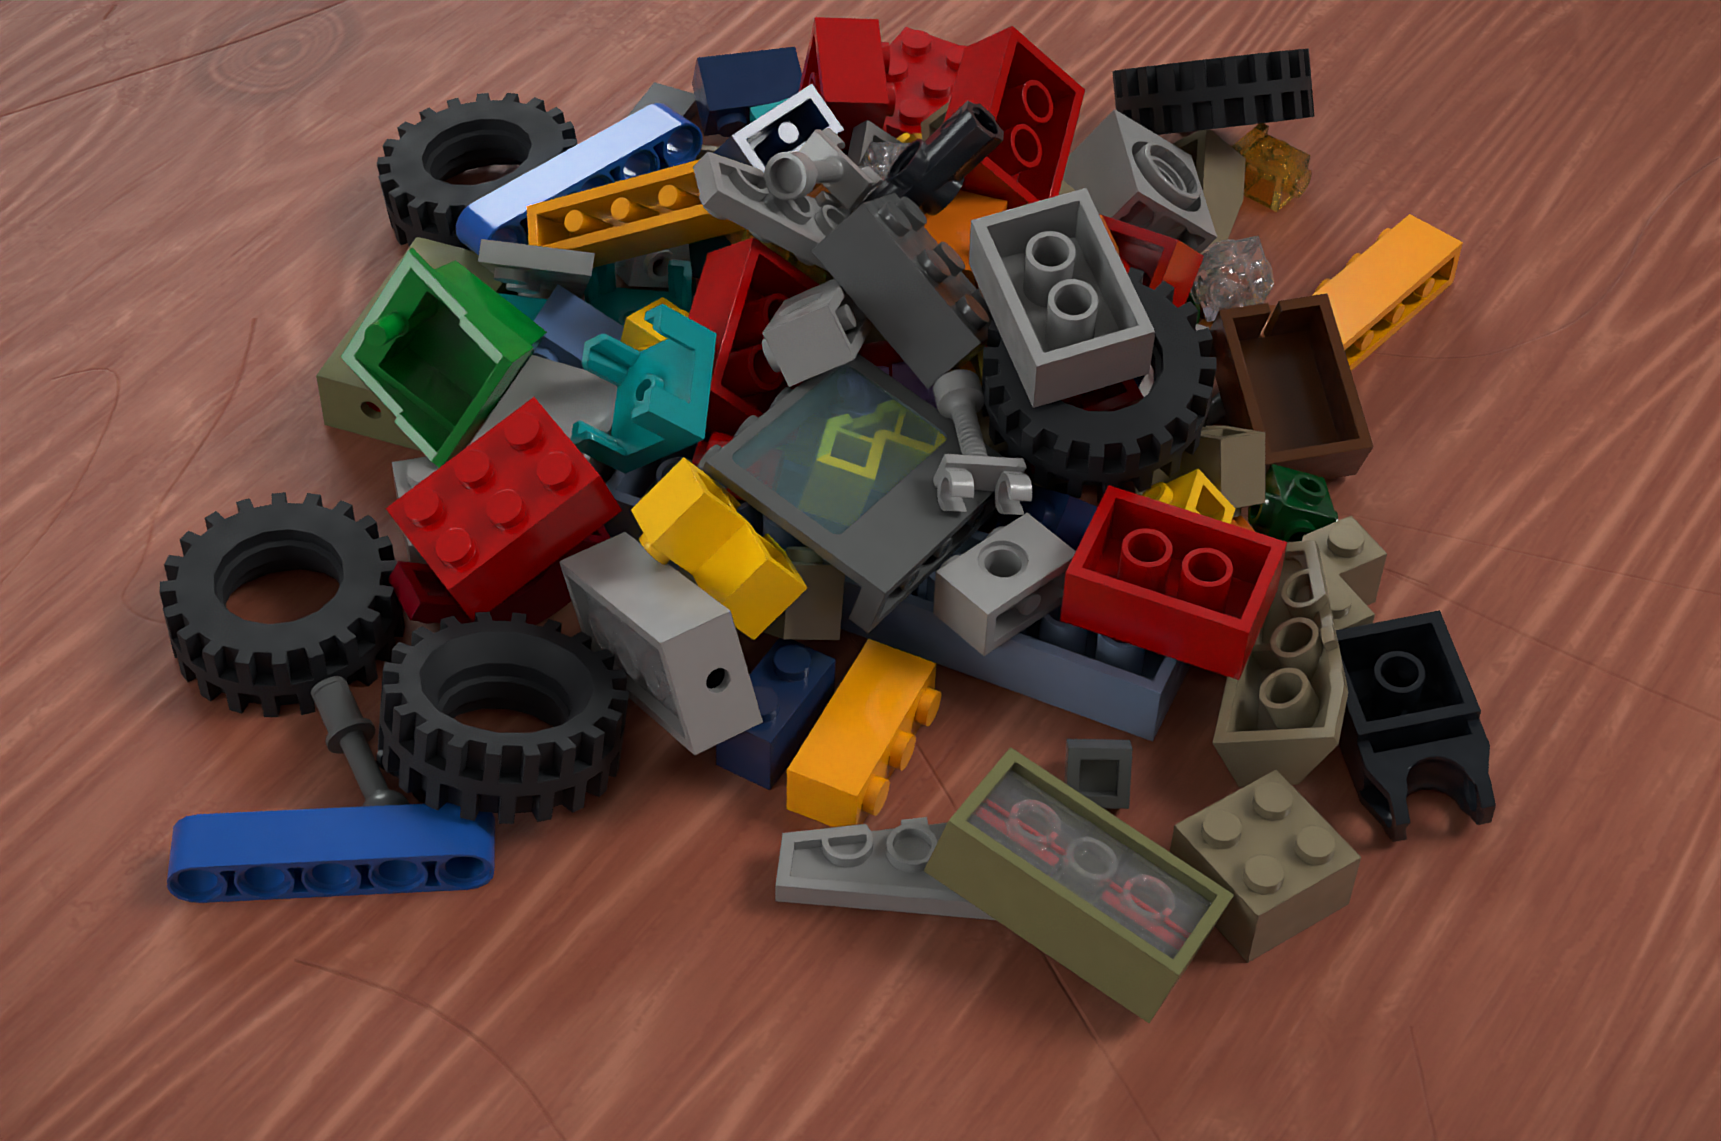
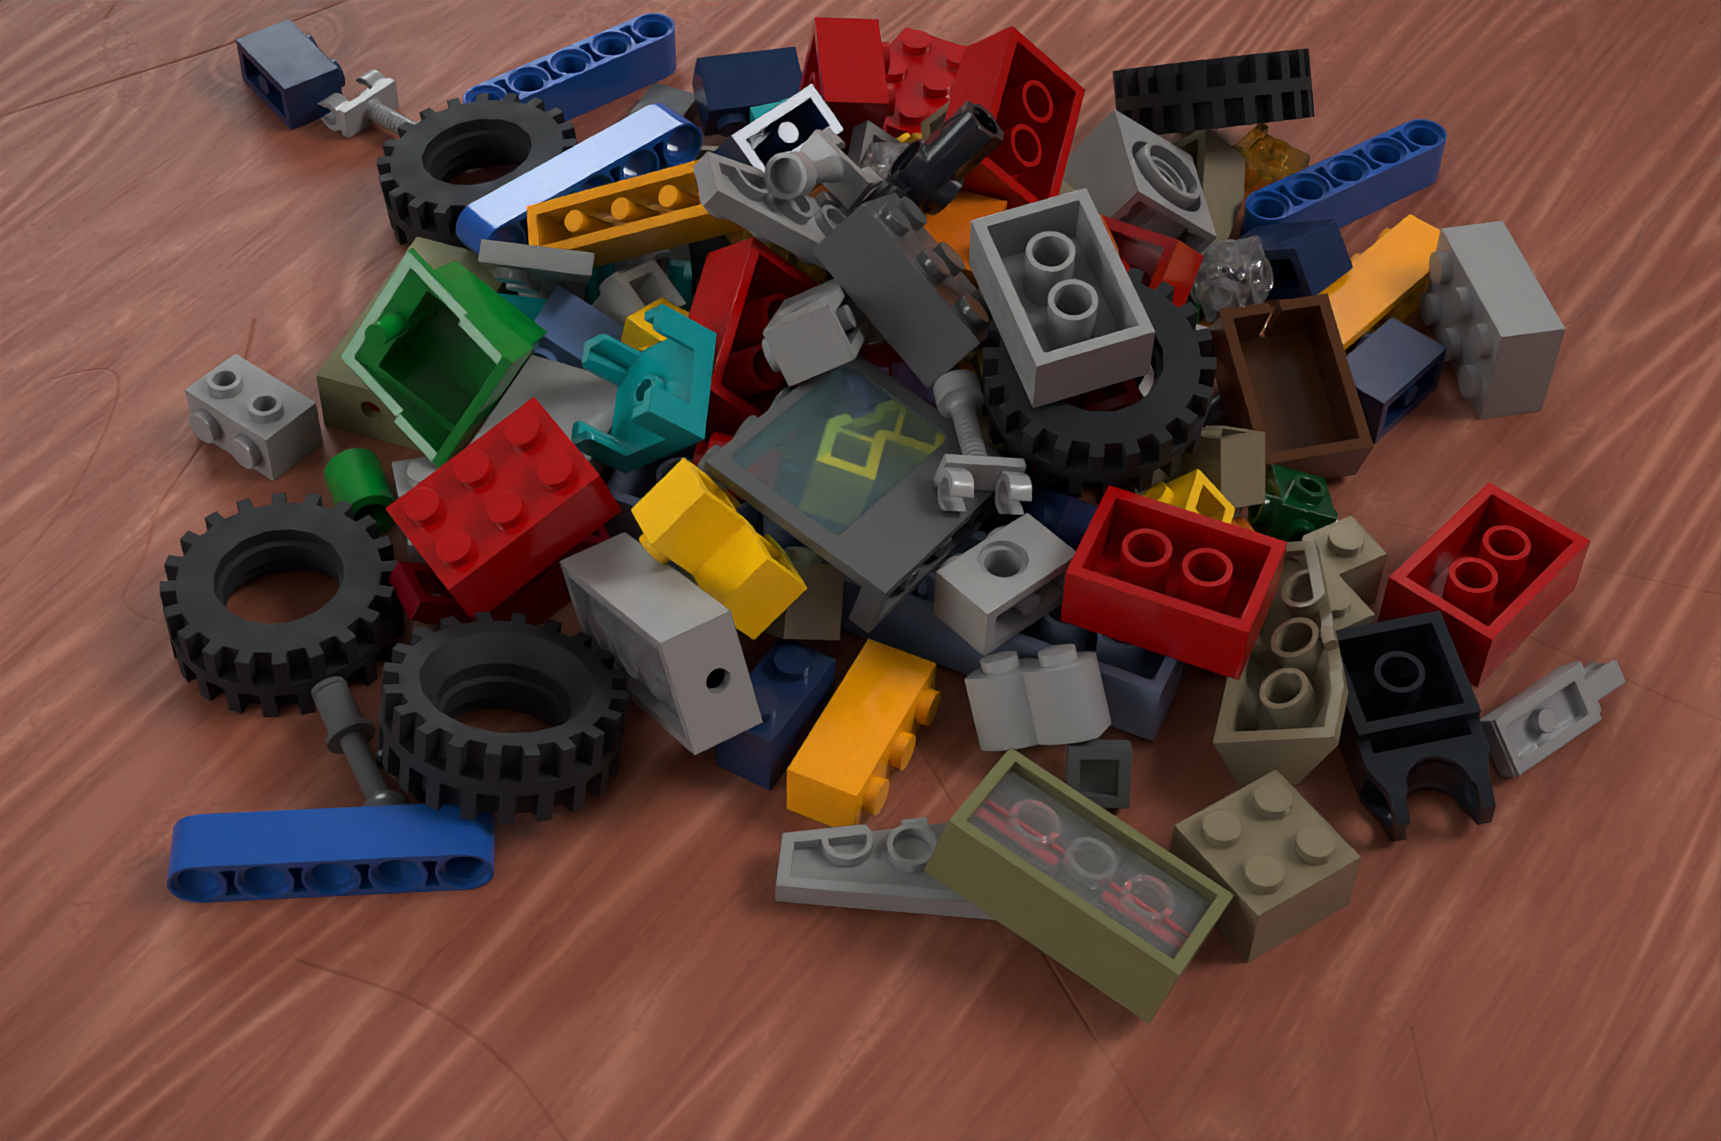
(253, 417): none -> light grey brick
(289, 72): none -> dark blue brick
(360, 480): none -> green brick
(371, 106): none -> light grey bar
(593, 68): none -> blue beam
(633, 290): none -> white brick
(1038, 699): none -> light grey brick
(1302, 256): none -> dark blue brick
(1354, 179): none -> blue beam
(1394, 373): none -> dark blue brick
(1490, 575): none -> red brick
(1491, 319): none -> light grey brick
(1548, 714): none -> light grey hinge

